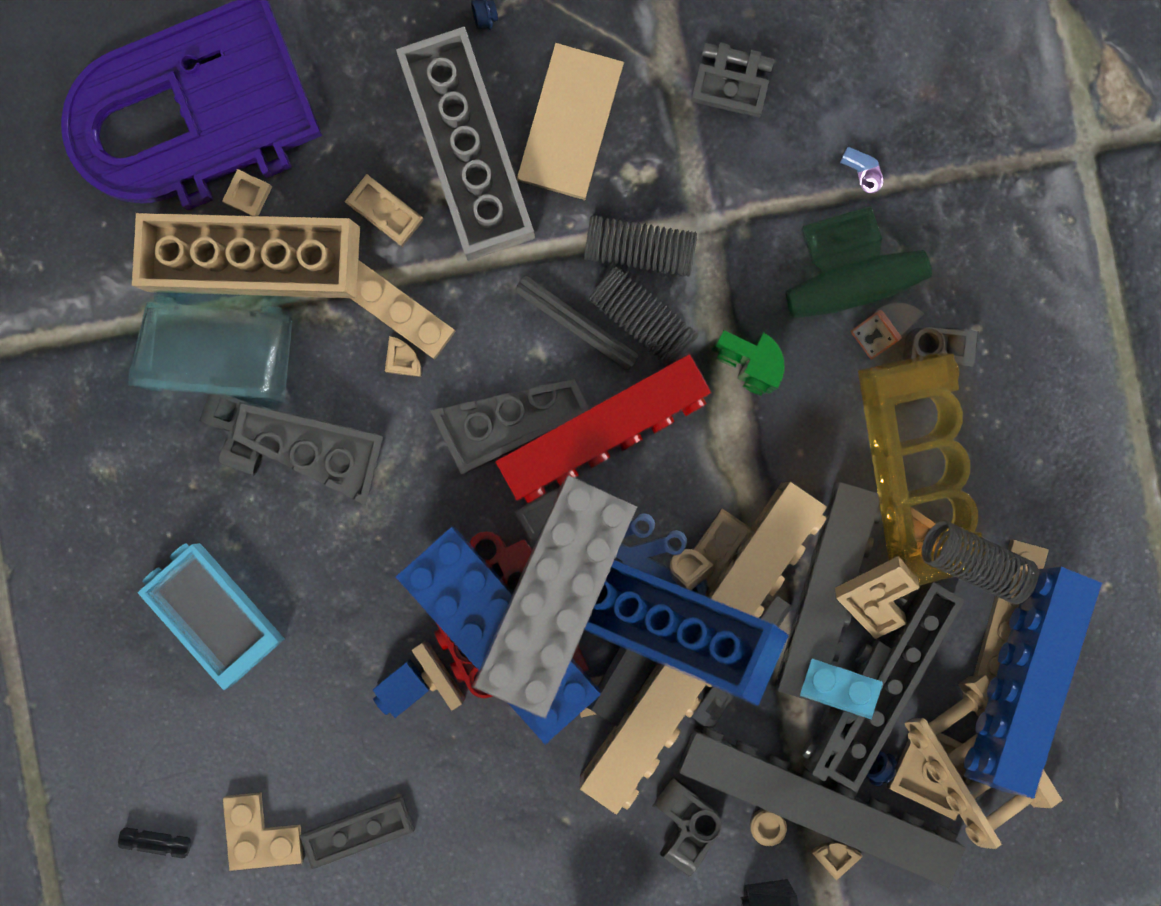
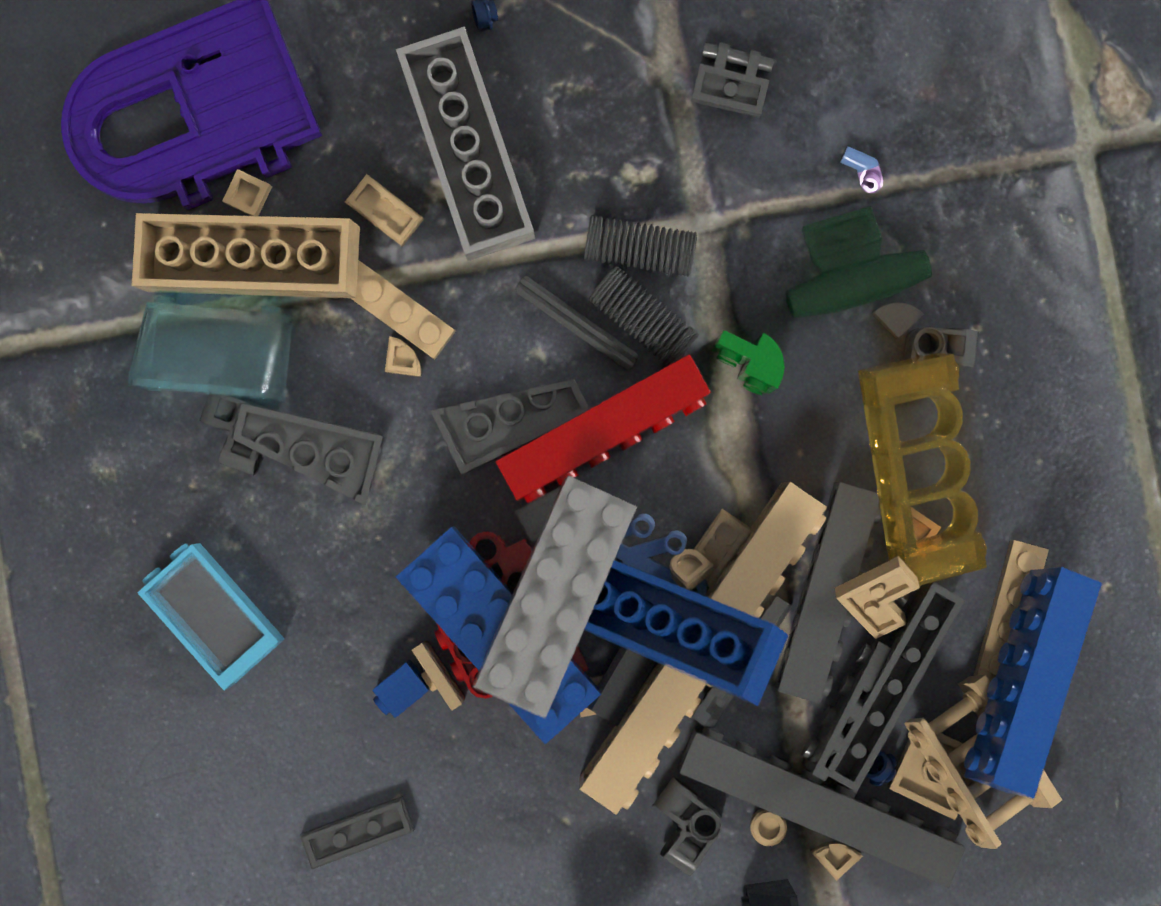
(154, 842): black axle -> none
(251, 843): tan plate -> none
(570, 121): tan tile -> none
(841, 689): medium azure plate -> none
(876, 334): tile -> none
(951, 550): dark grey piece -> none

